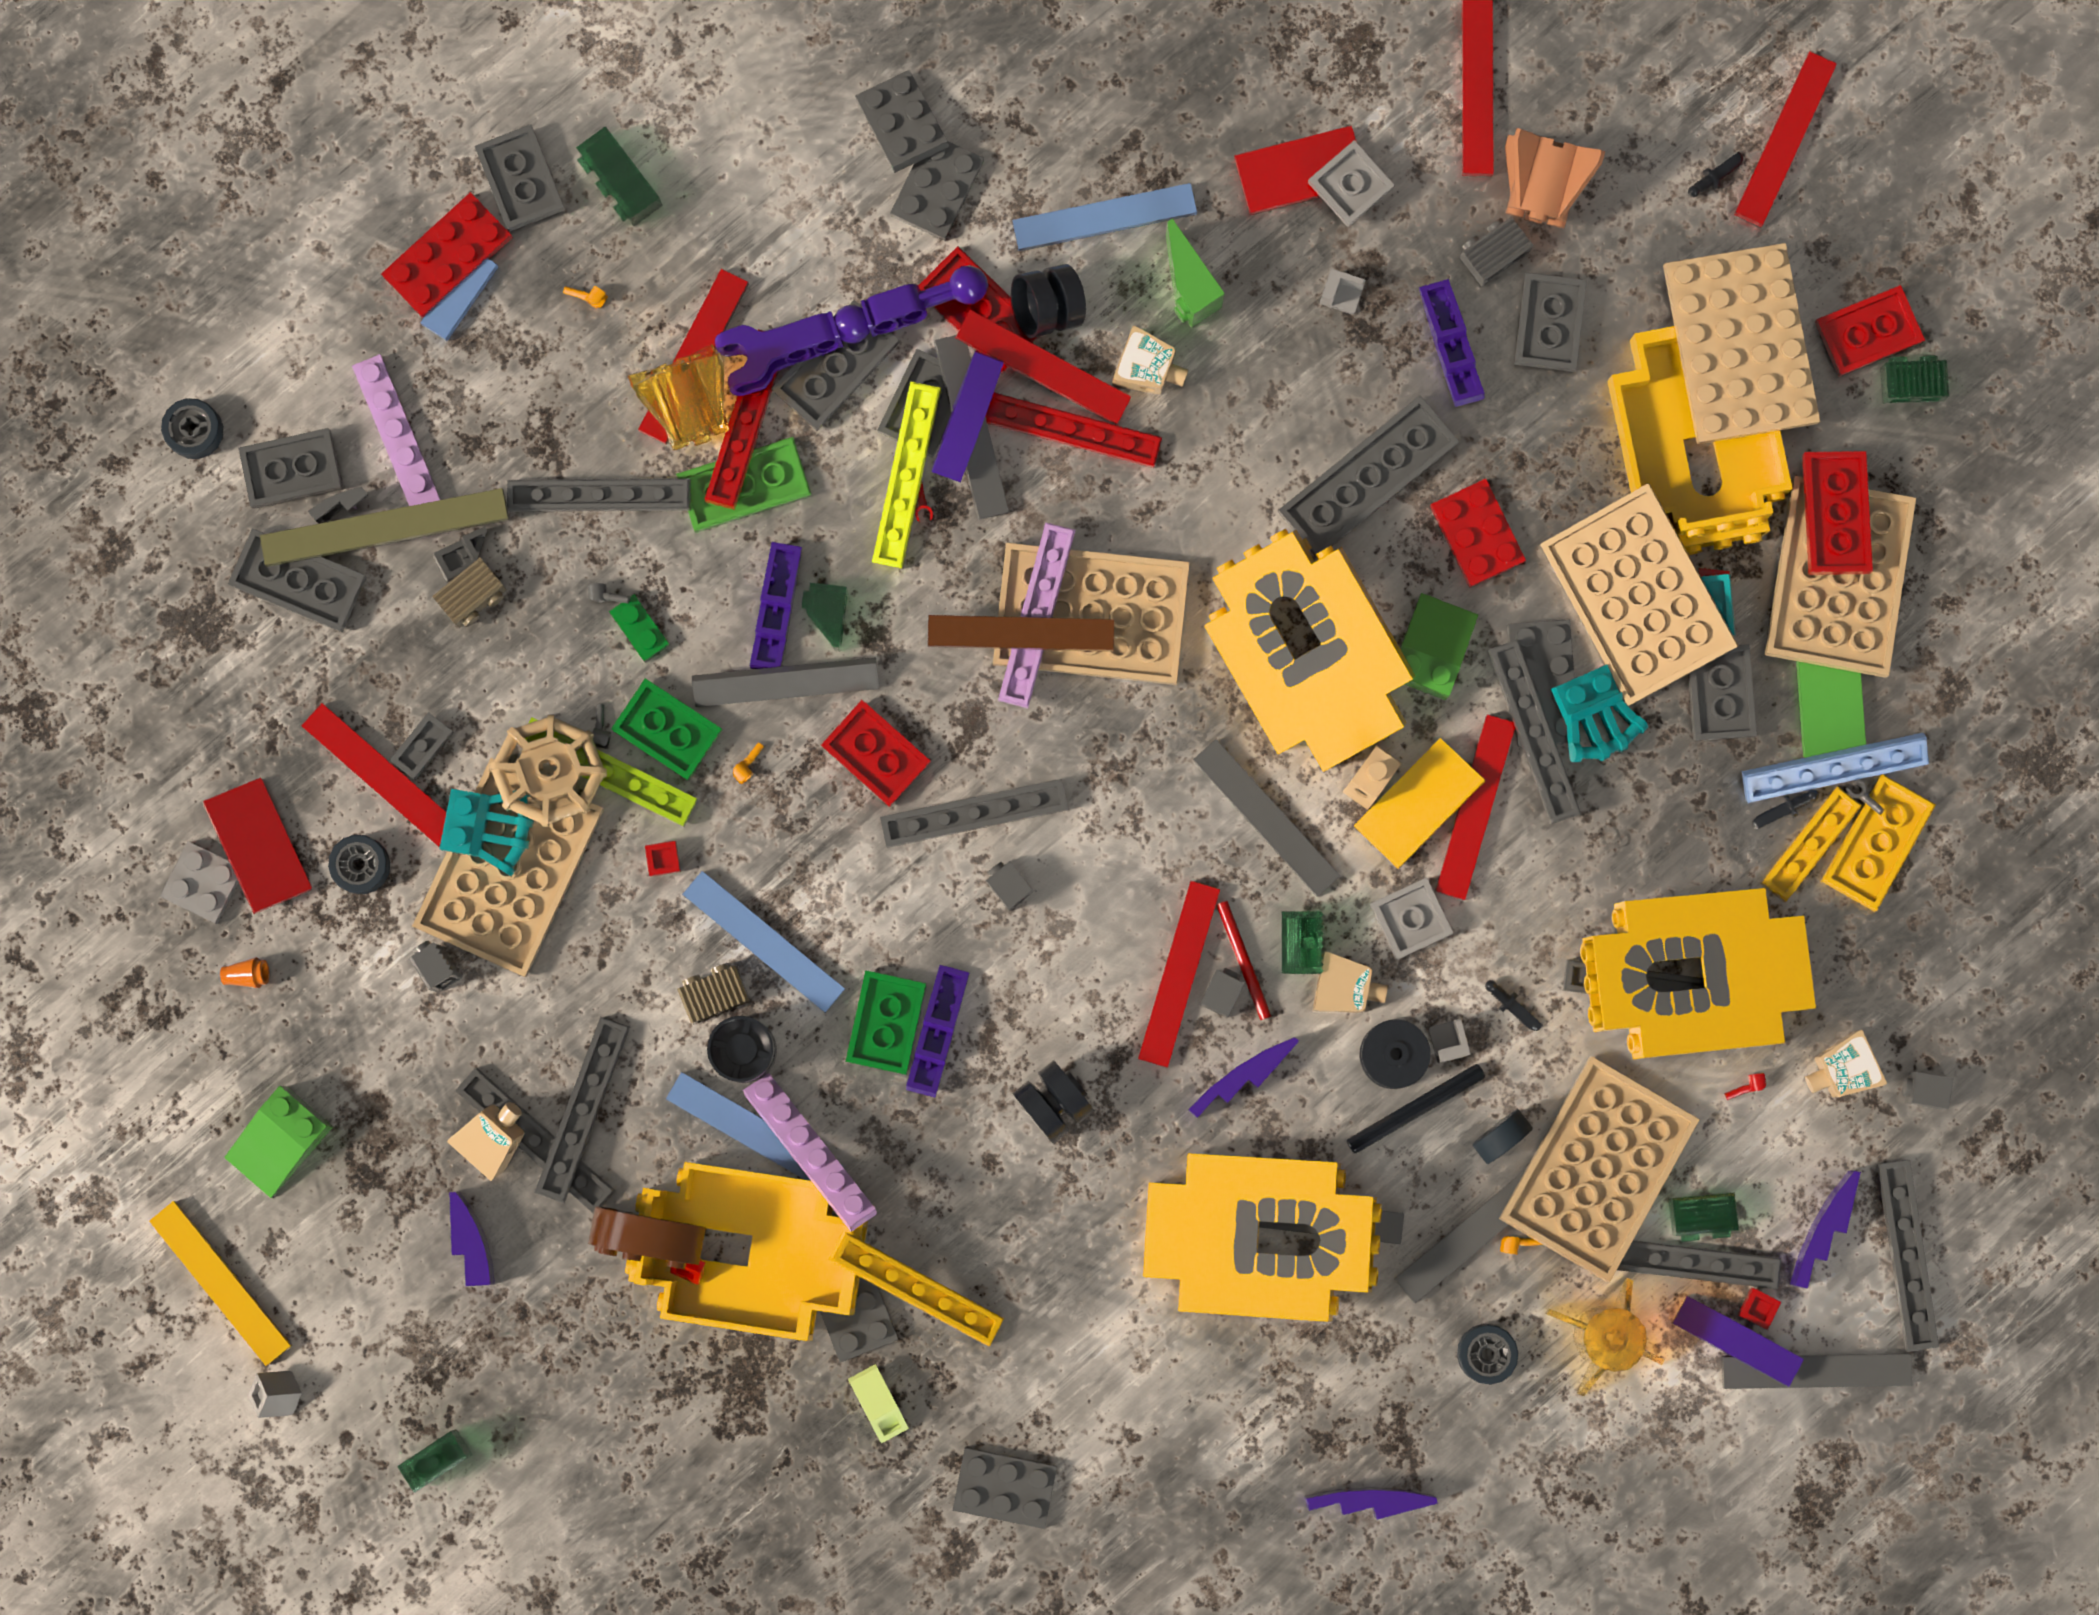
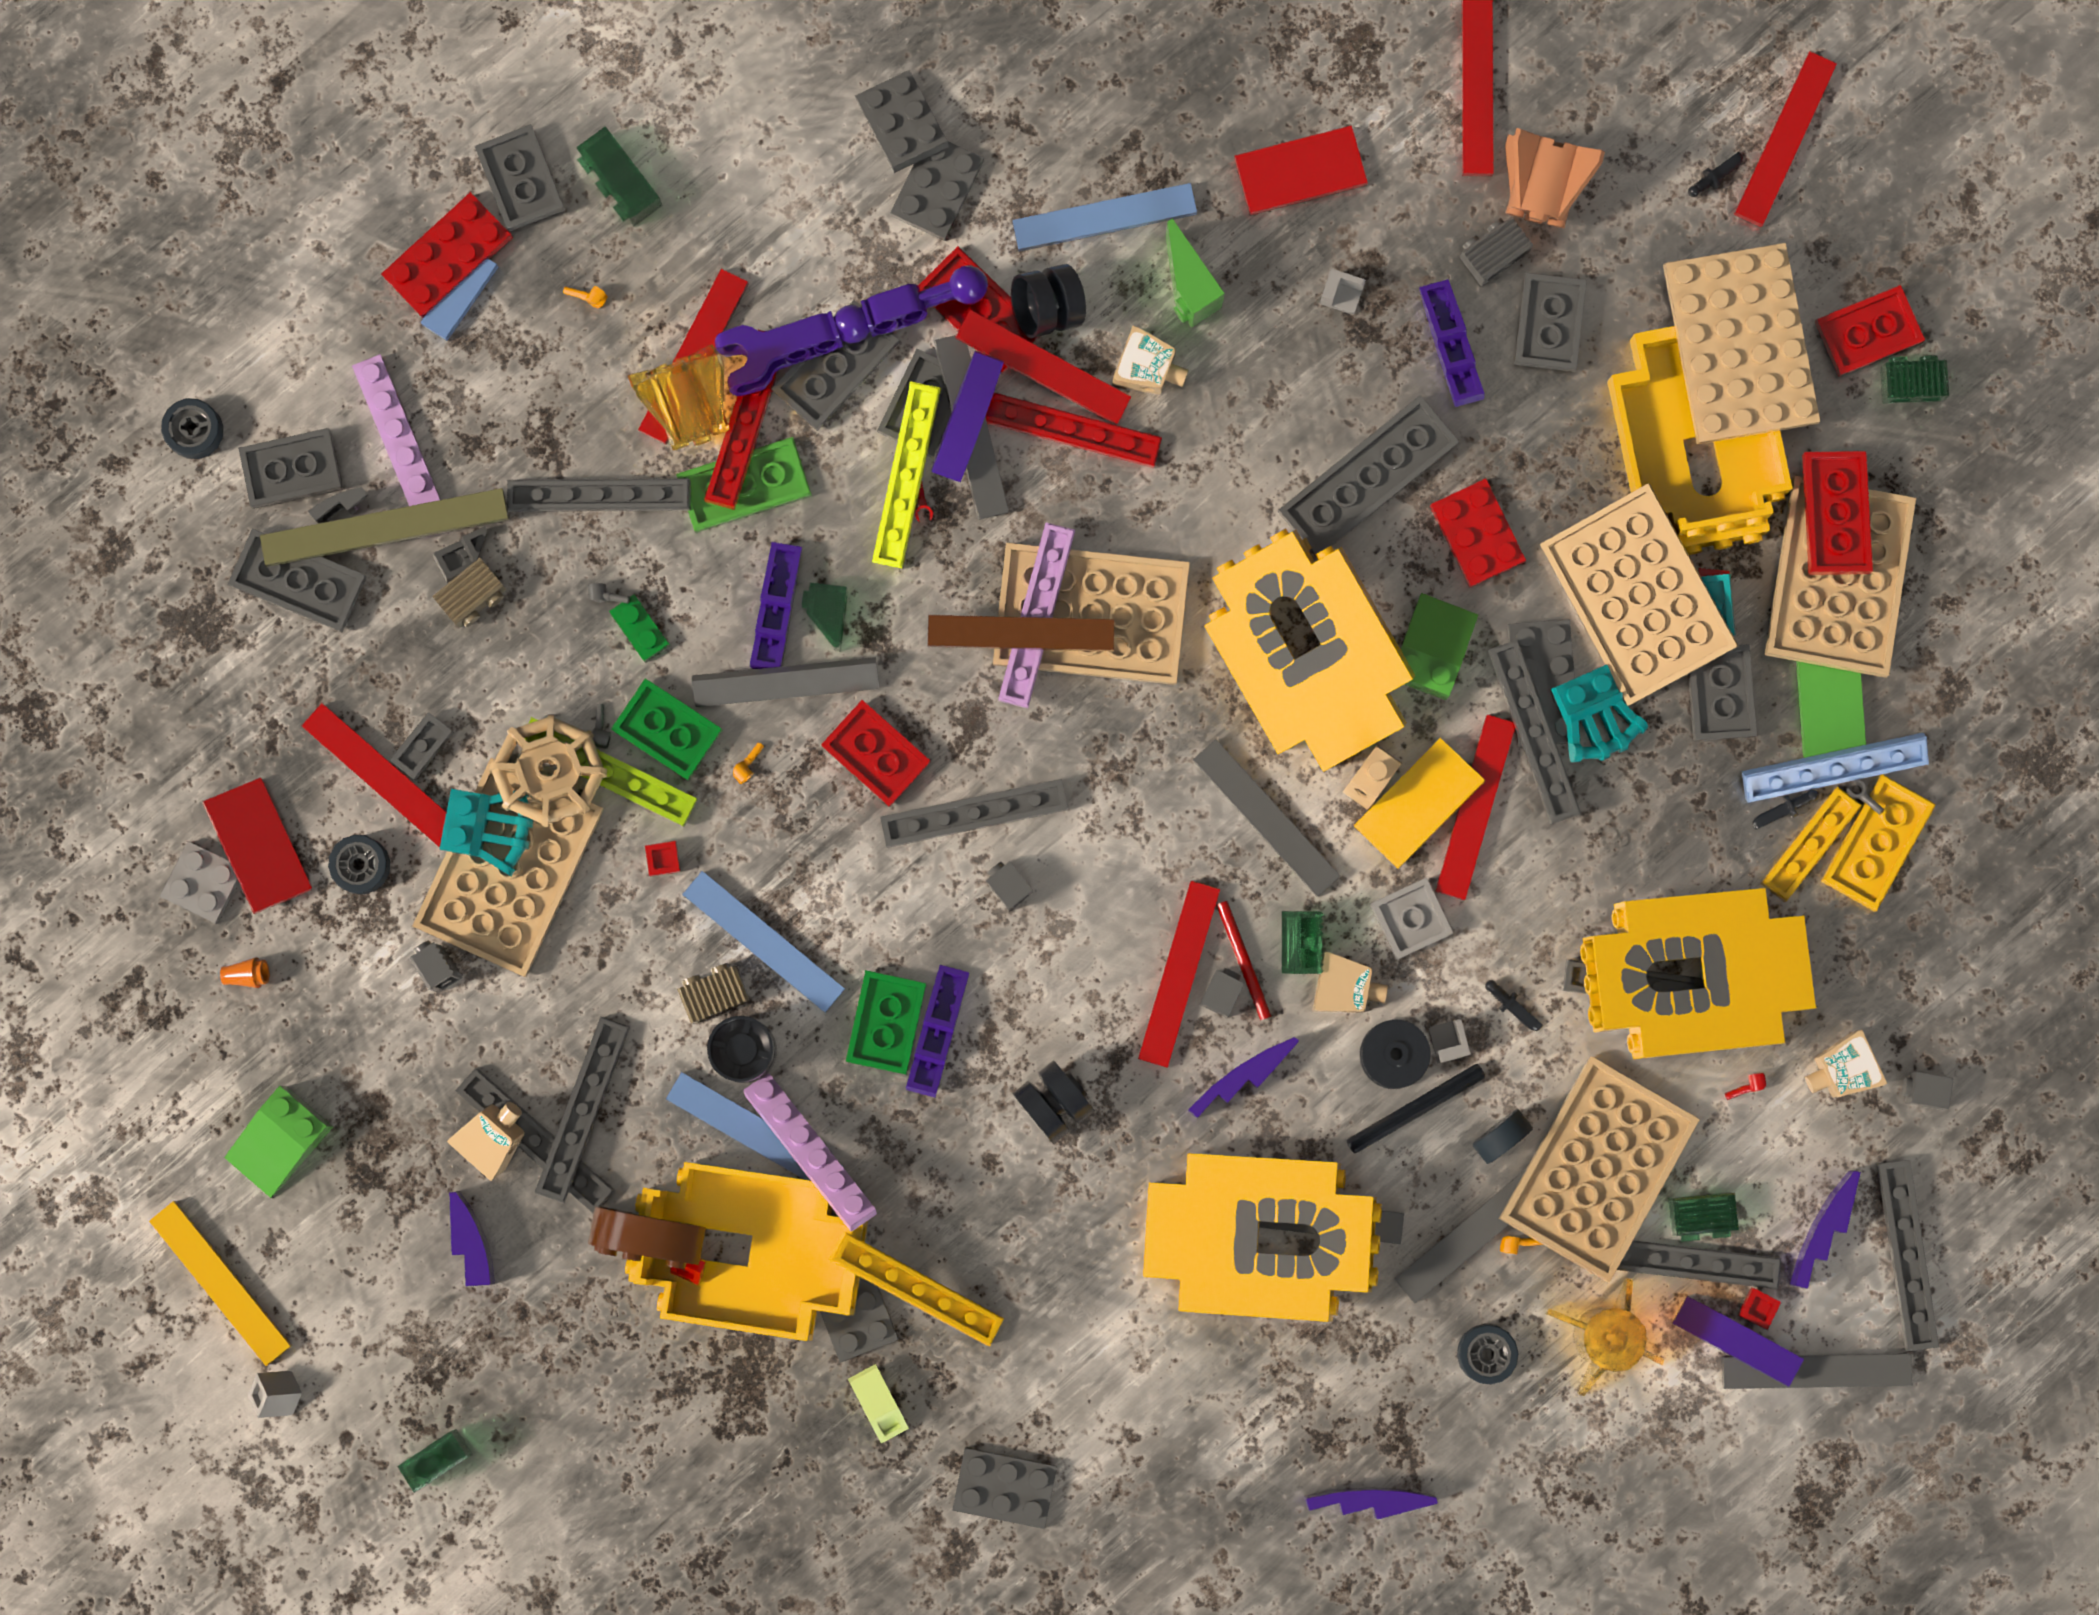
(1351, 183): light grey plate -> none

